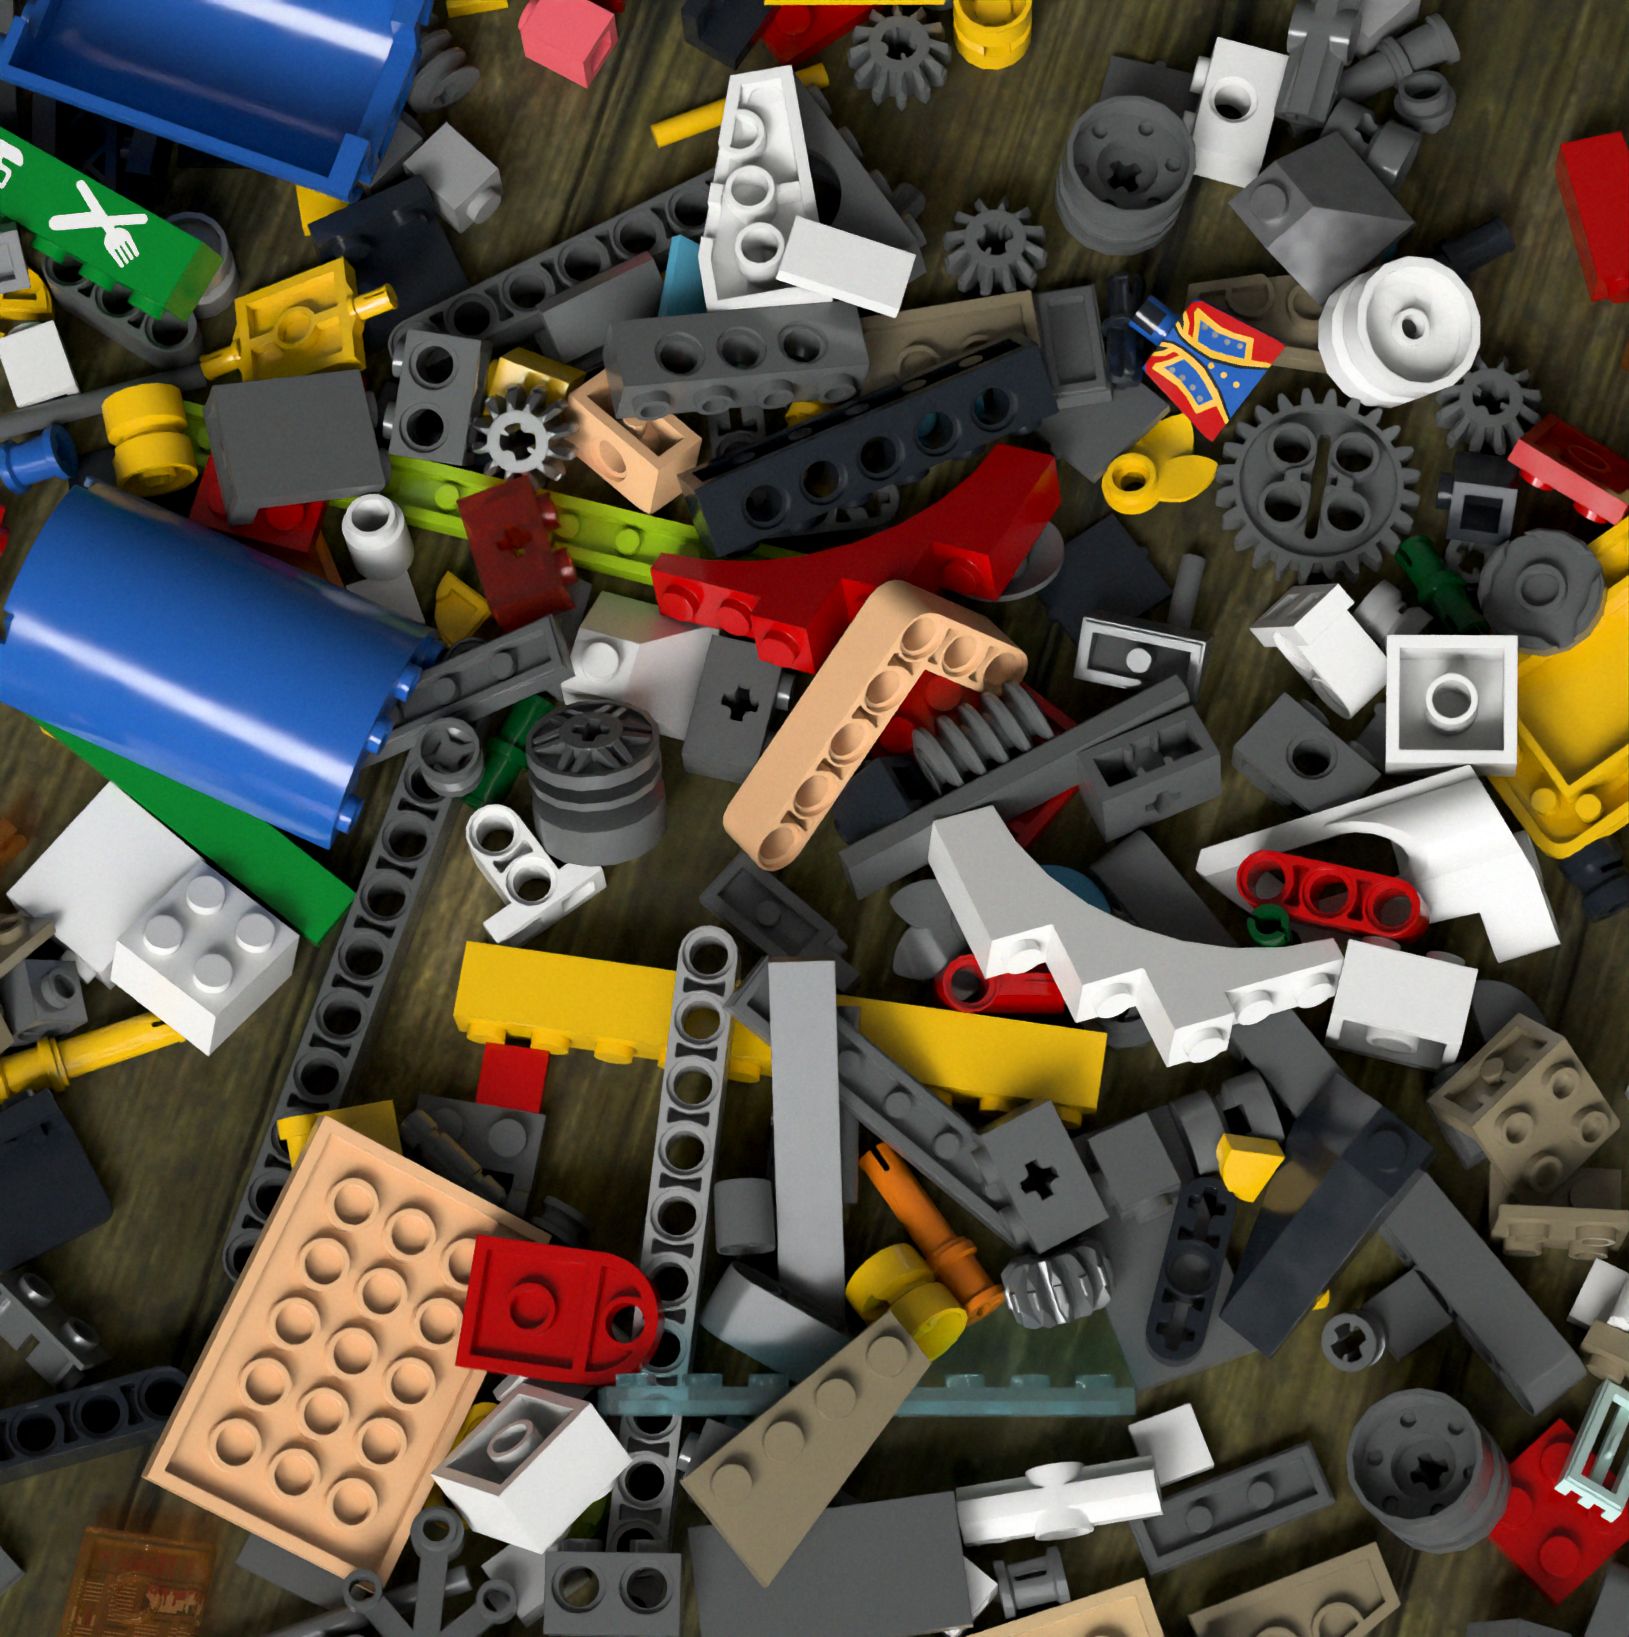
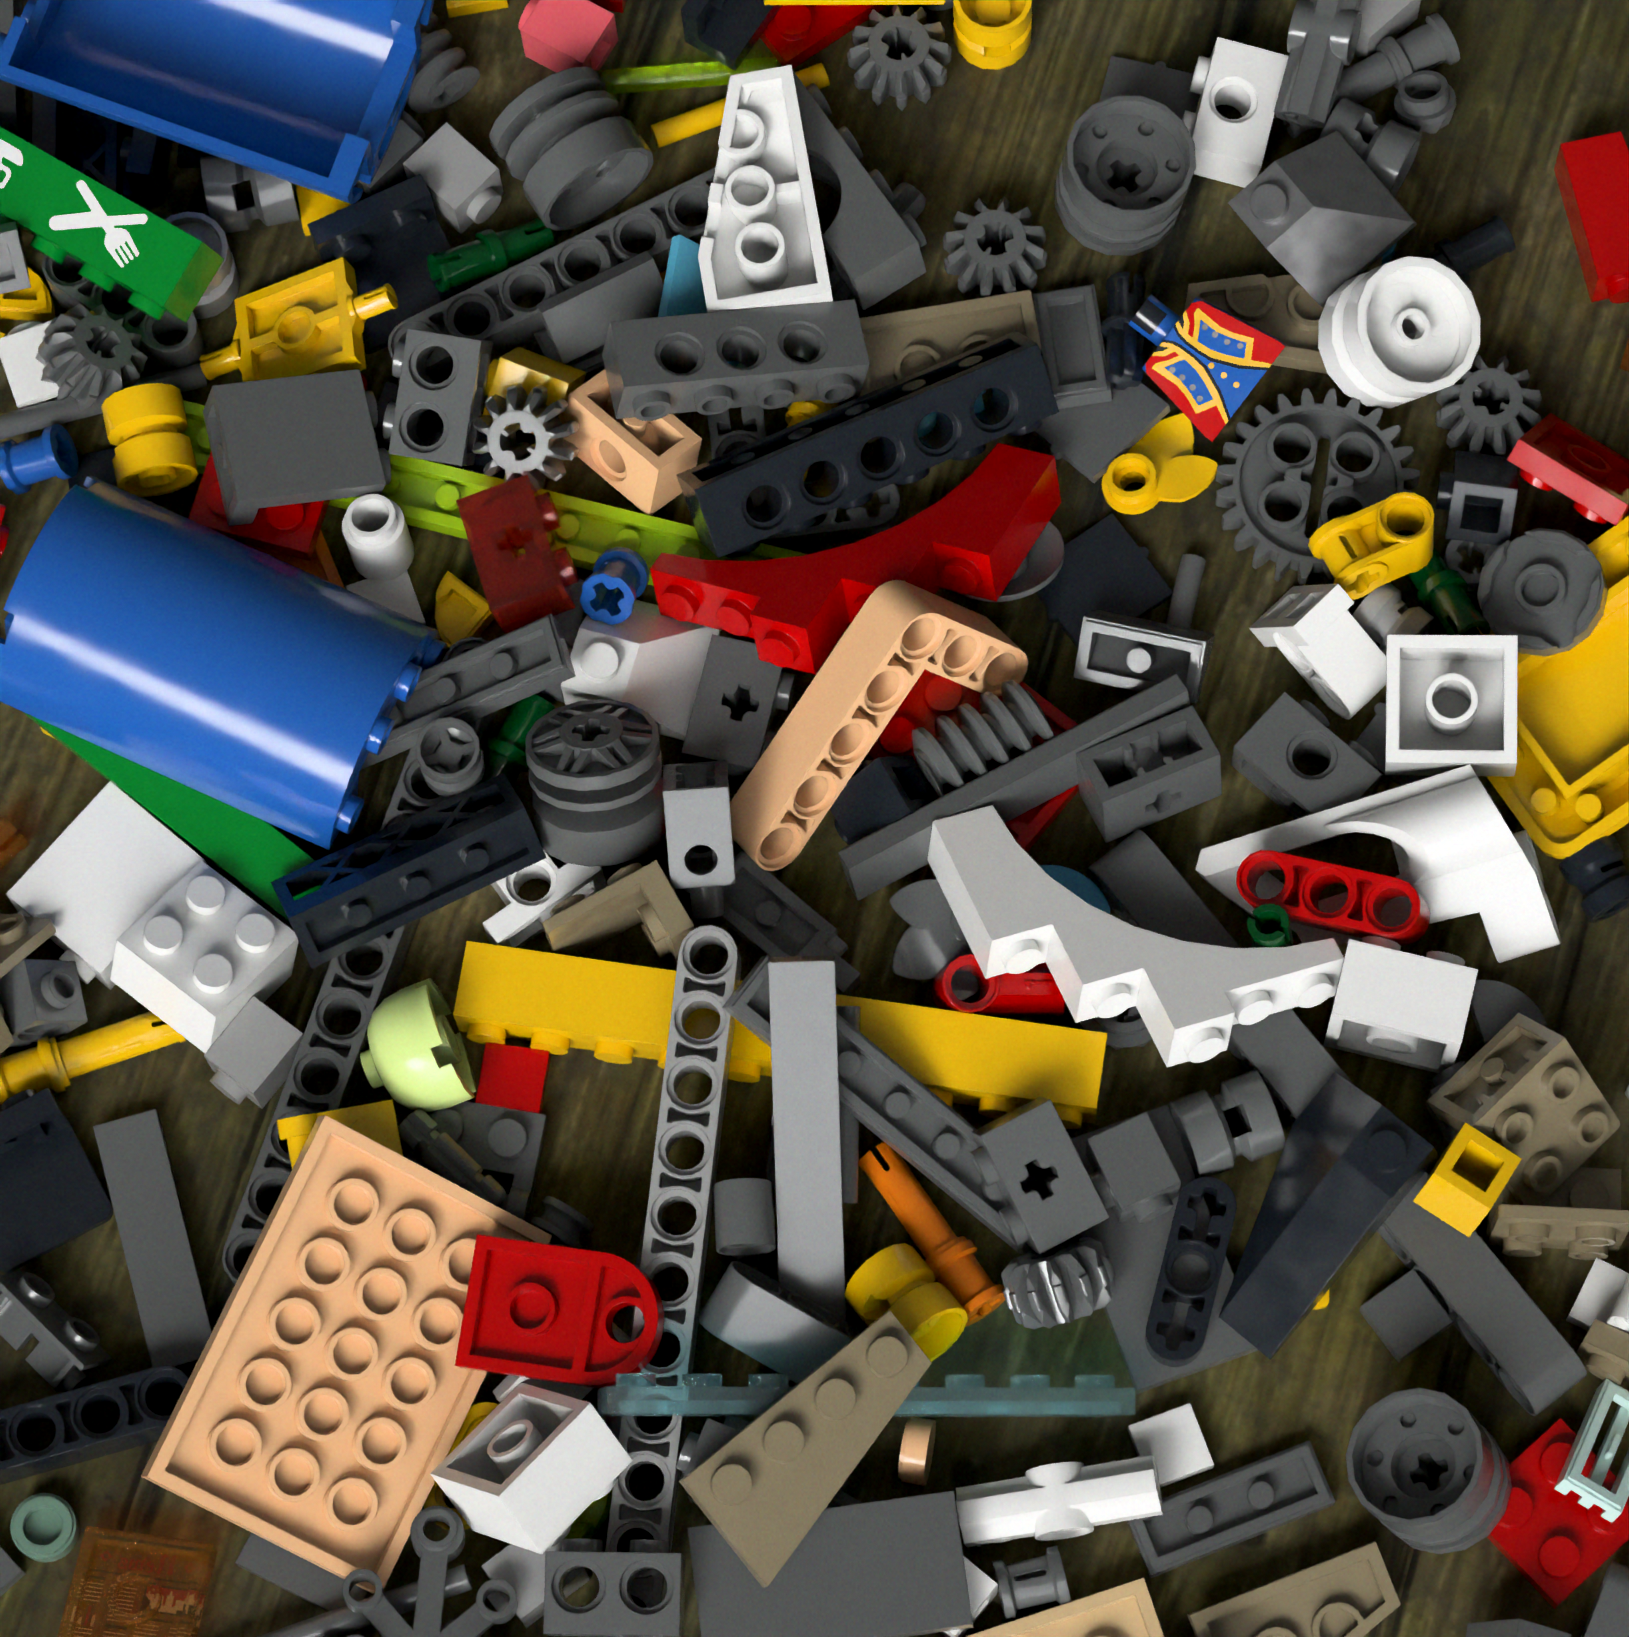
(45, 1527): none -> sand green tile
(90, 356): none -> dark grey gear
(155, 1239): none -> dark grey tile
(253, 1054): none -> light grey brick
(273, 200): none -> dark grey wheel
(411, 873): none -> black fence
(417, 1051): none -> yellowish green cylinder
(489, 254): none -> dark green pin
(571, 148): none -> dark grey wheel
(614, 585): none -> blue bush
(631, 897): none -> dark tan bracket
(678, 75): none -> clear neon green bar
(695, 815): none -> torso
(846, 266): white tile -> none
(917, 1450): none -> light nougat tile
(1247, 1163): yellow tile -> none
(1370, 549): none -> yellow piece
(1372, 1349): dark grey bush -> none
(1467, 1180): none -> yellow brick

